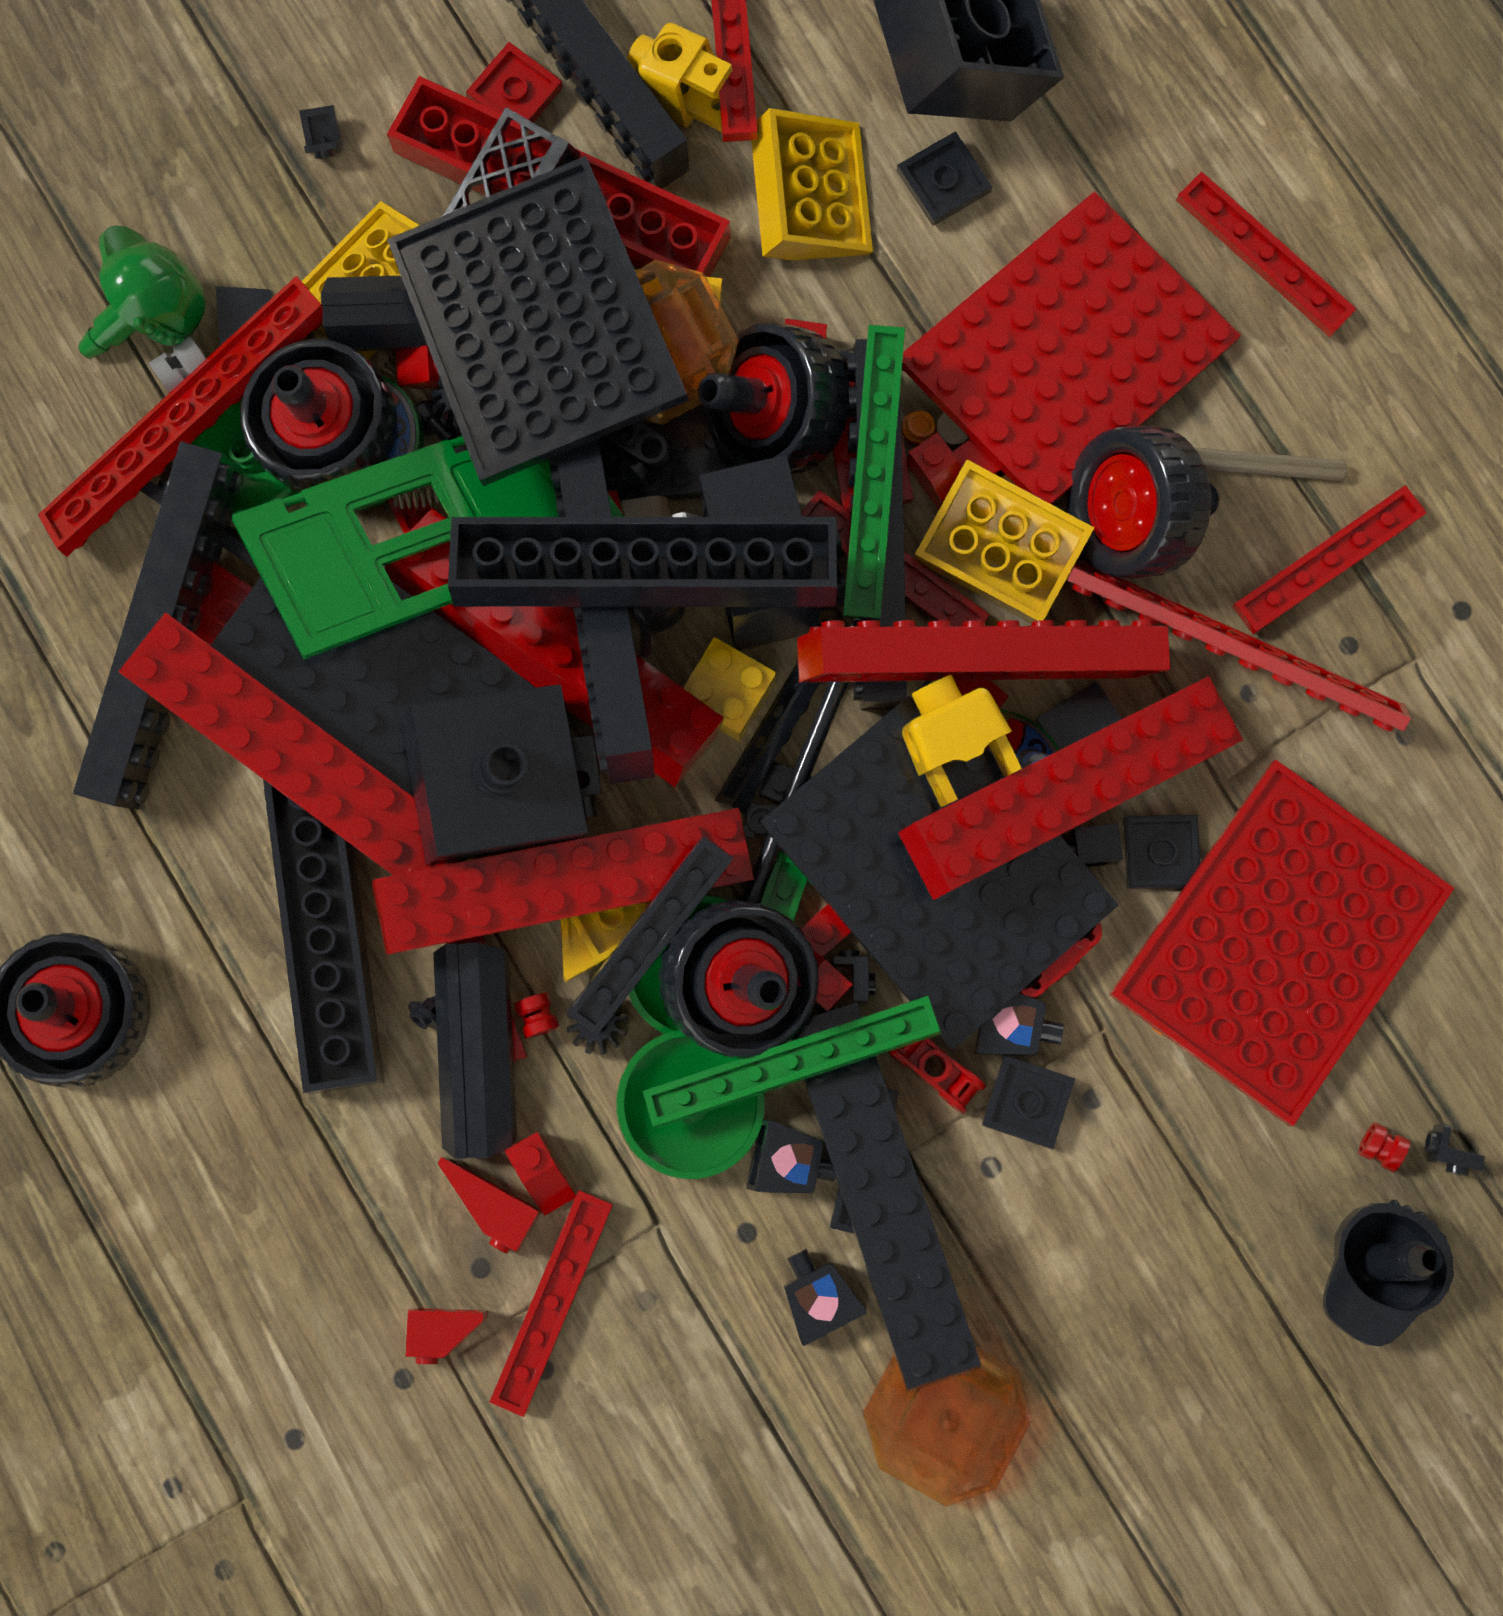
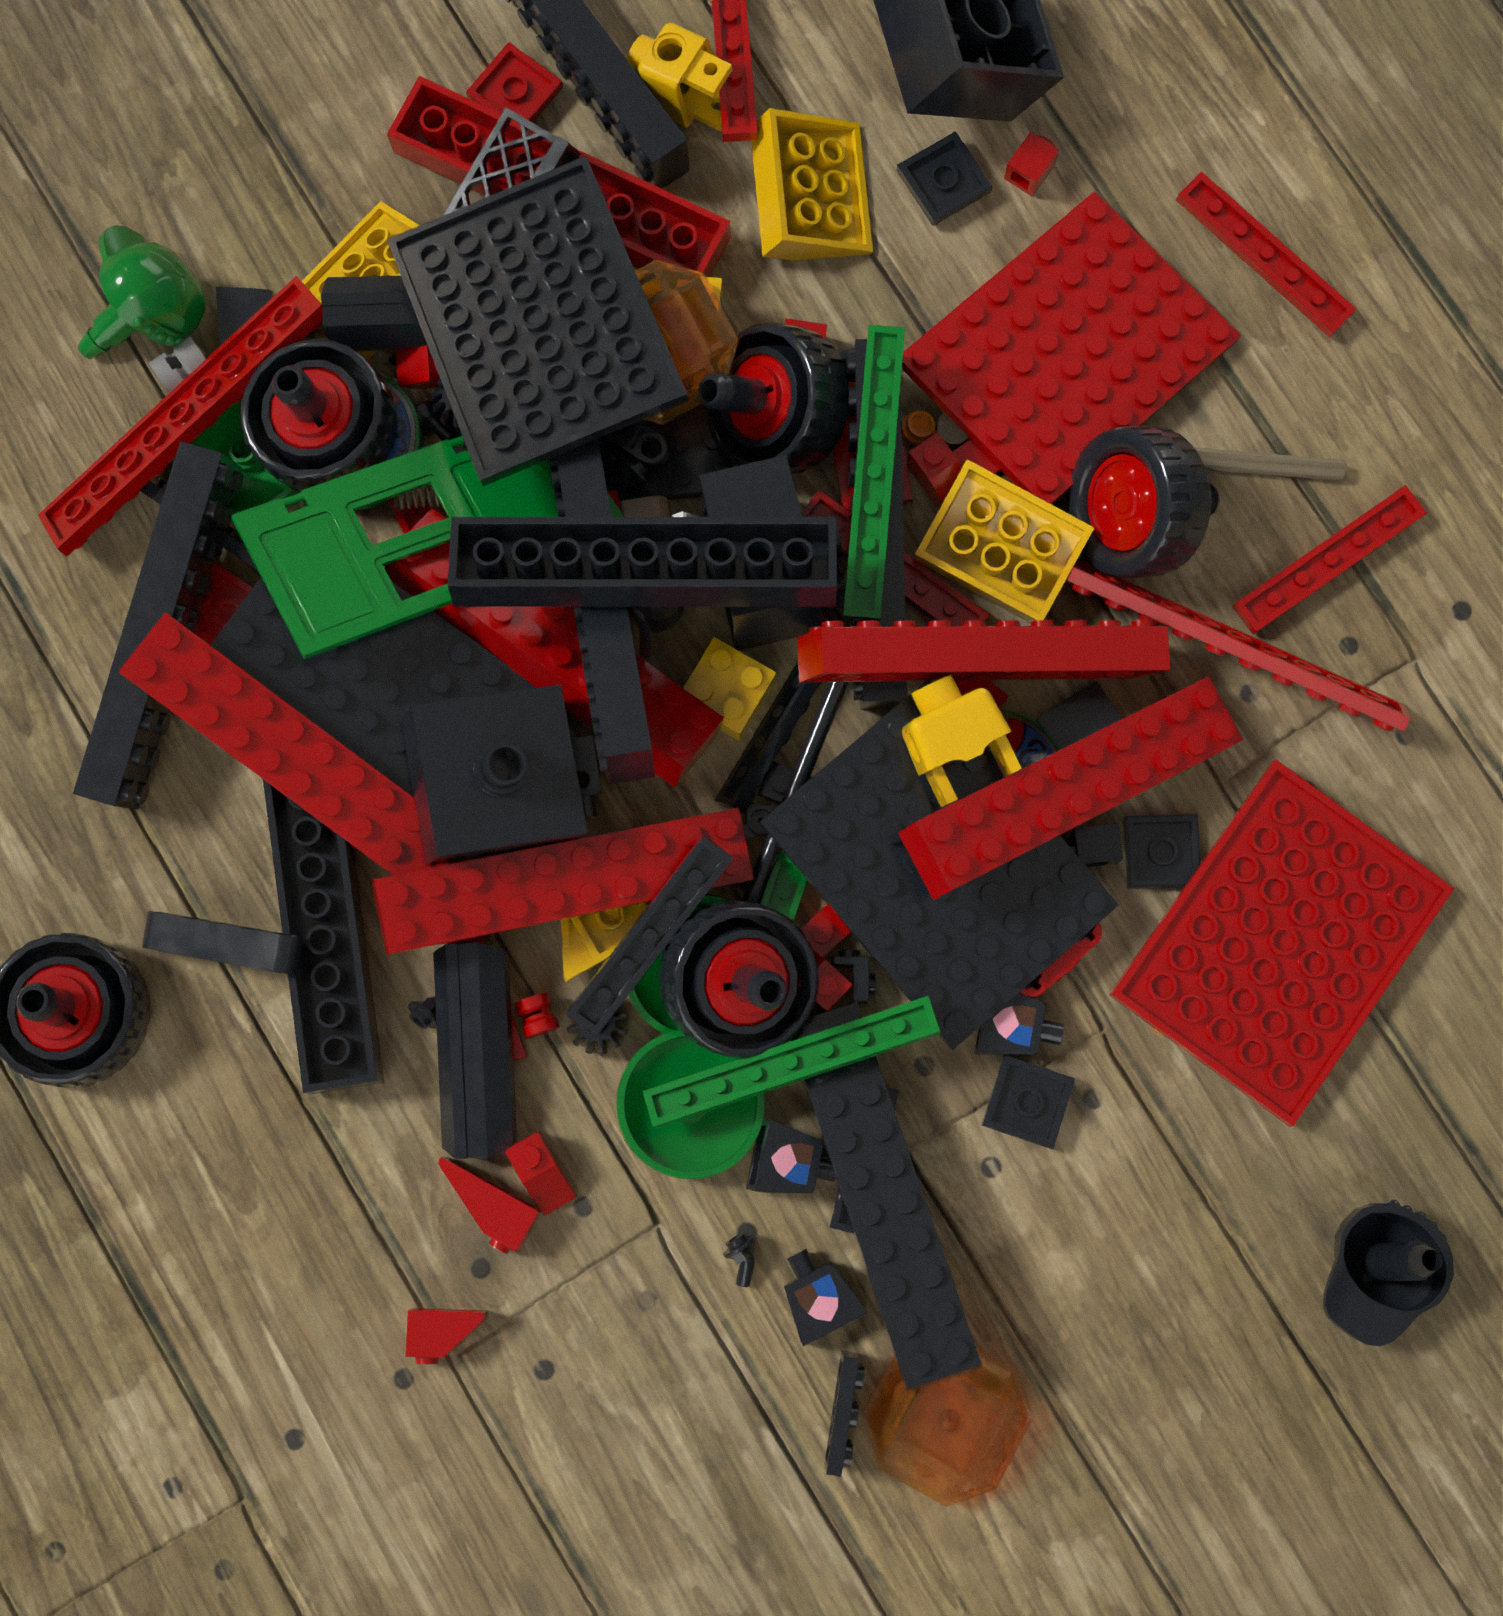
(222, 942): none -> black beam
(321, 131): black bracket -> none
(551, 1303): red plate -> none
(741, 1250): none -> black plate
(844, 1413): none -> black plate
(951, 1079): red piece -> none
(1031, 163): none -> red brick
(1383, 1147): red wheel -> none
(1456, 1161): black bracket -> none

